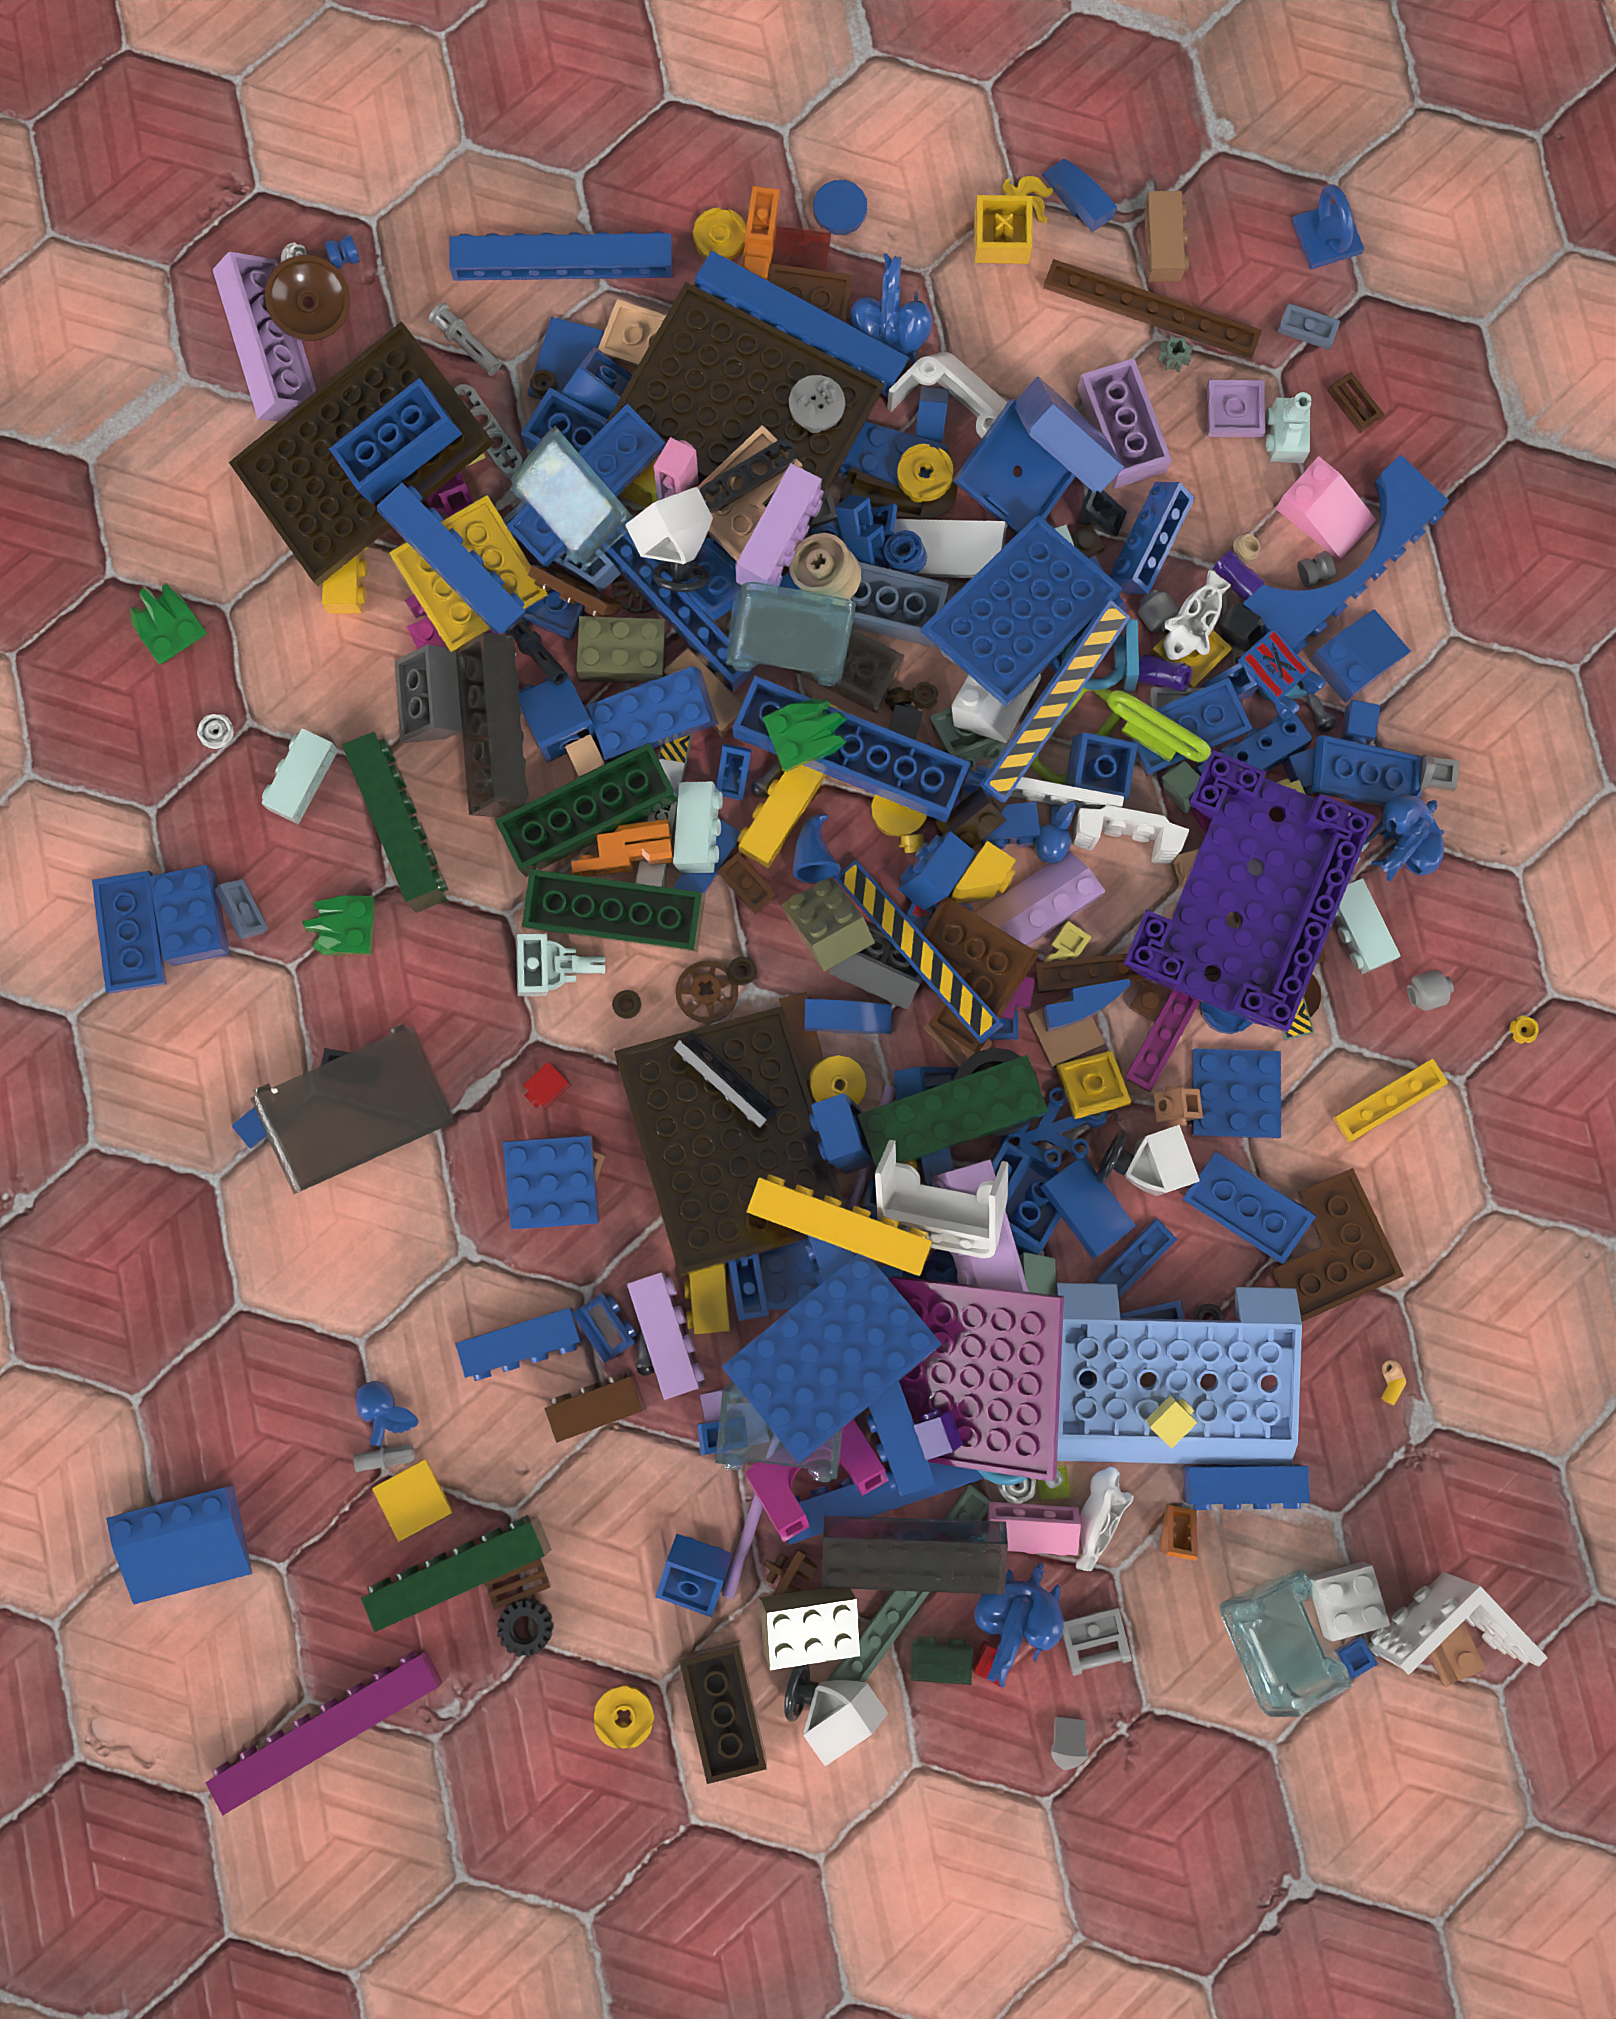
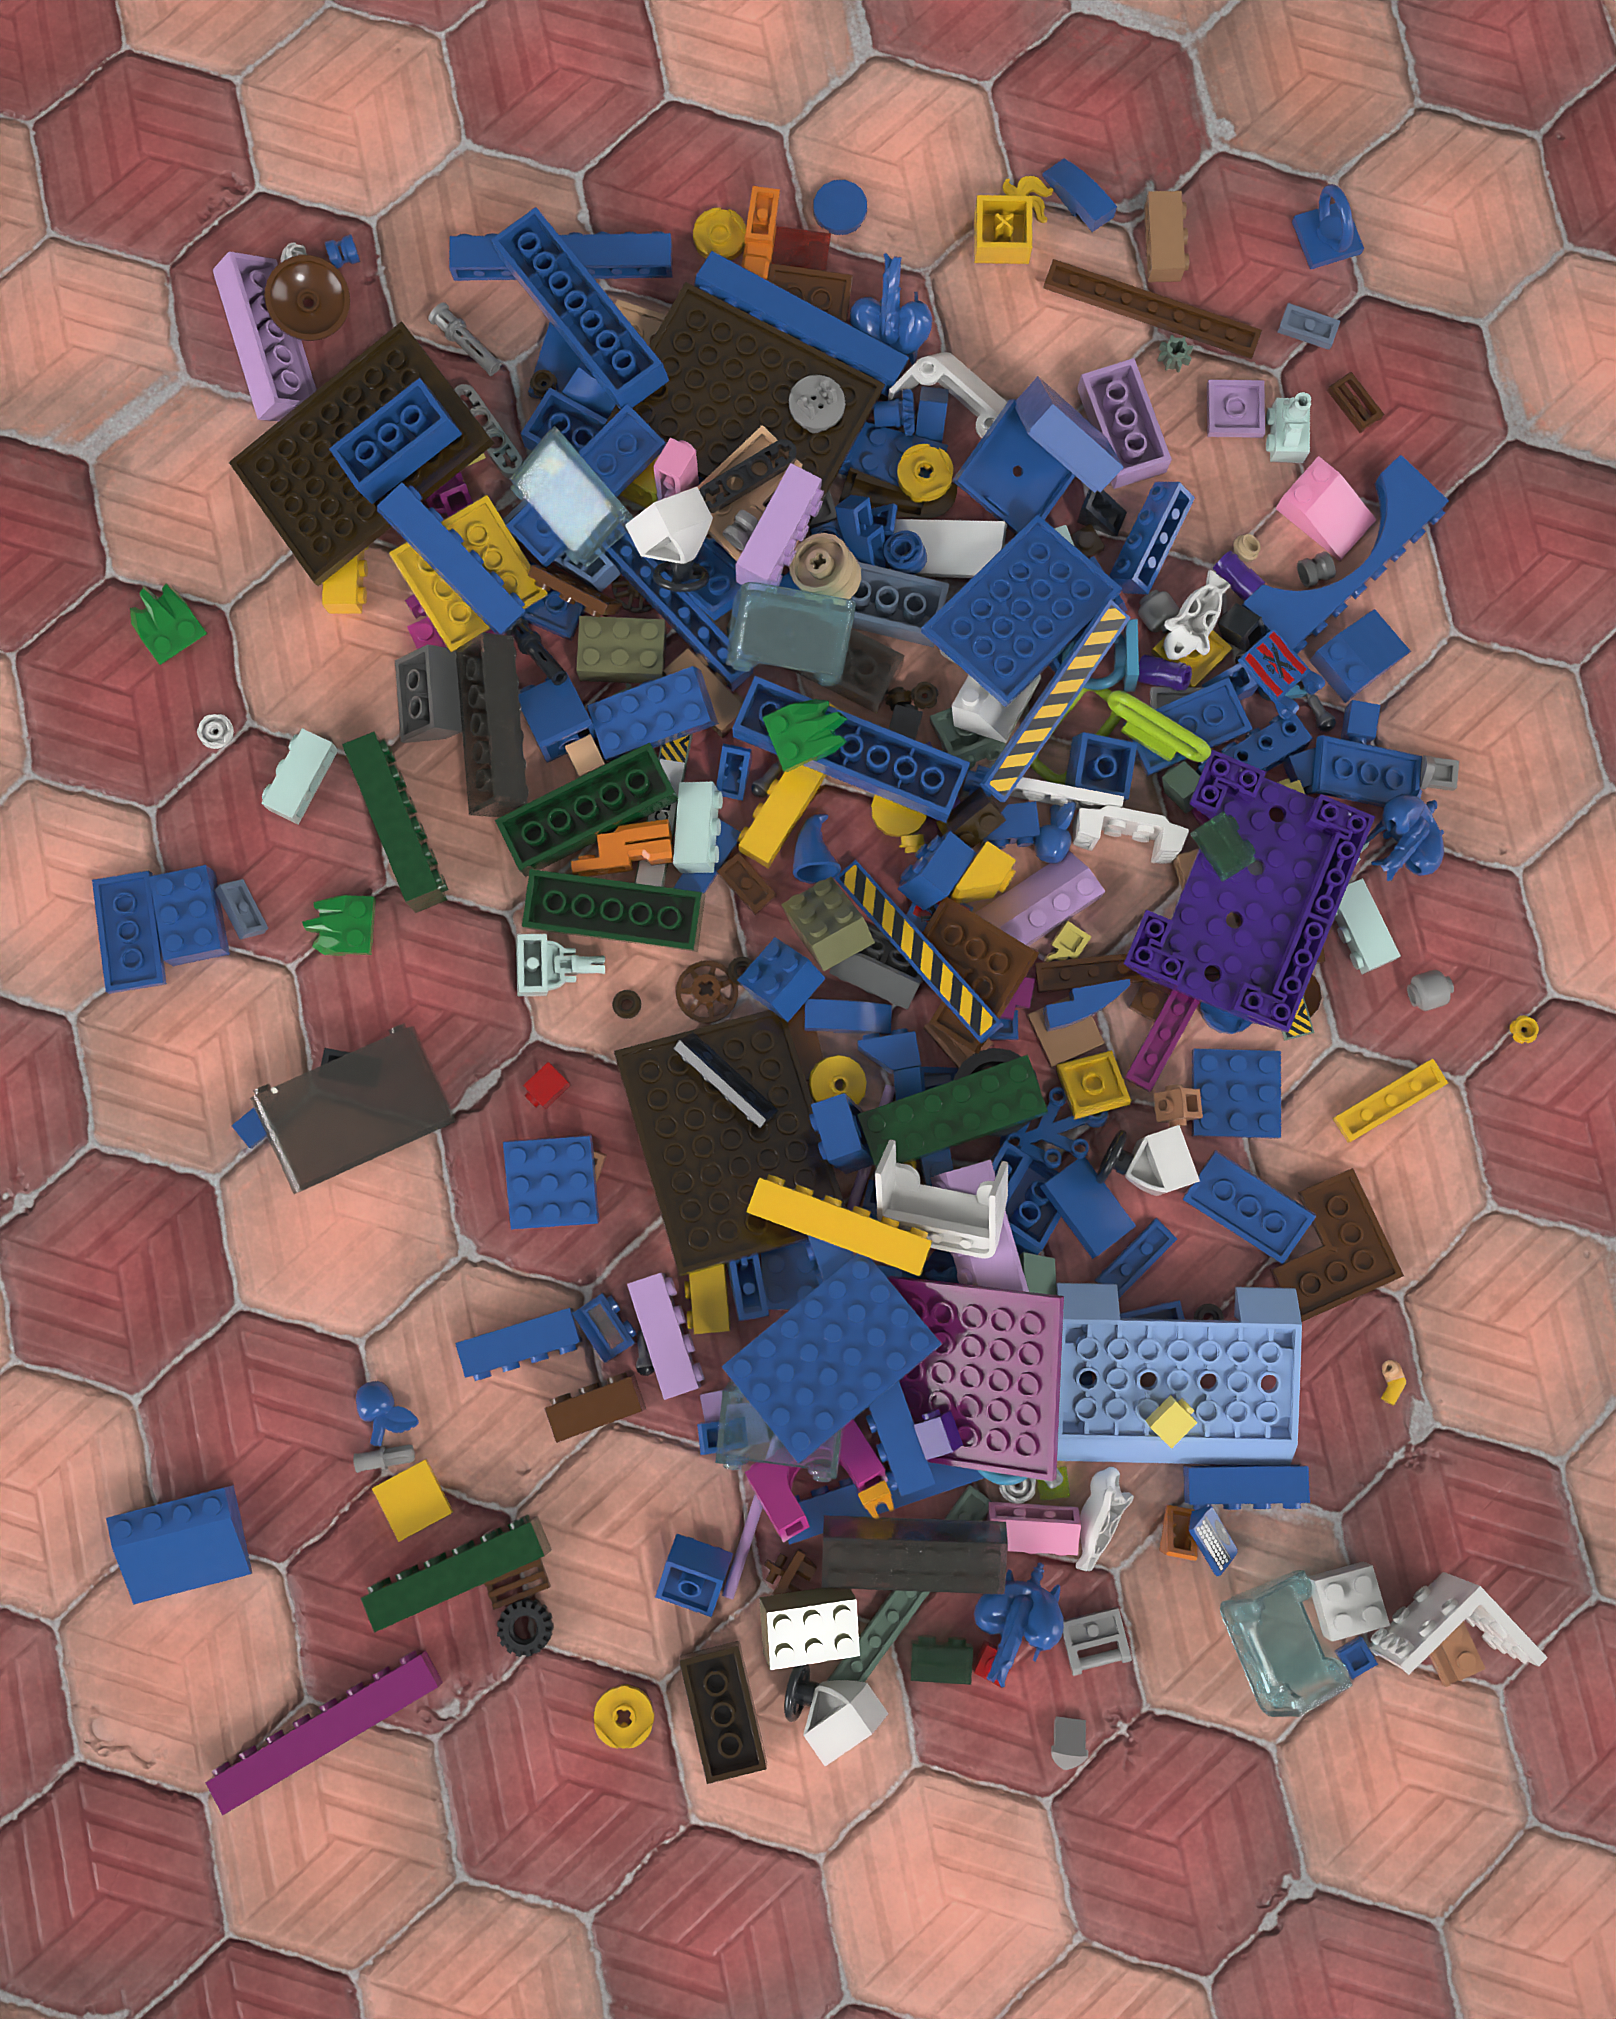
(580, 310): none -> blue brick
(741, 529): none -> light grey wheel
(781, 979): none -> blue brick
(874, 1496): none -> light orange tile
(893, 1051): none -> blue slope
(896, 413): none -> blue gear
(1212, 1539): none -> slope
(1224, 845): none -> clear green brick

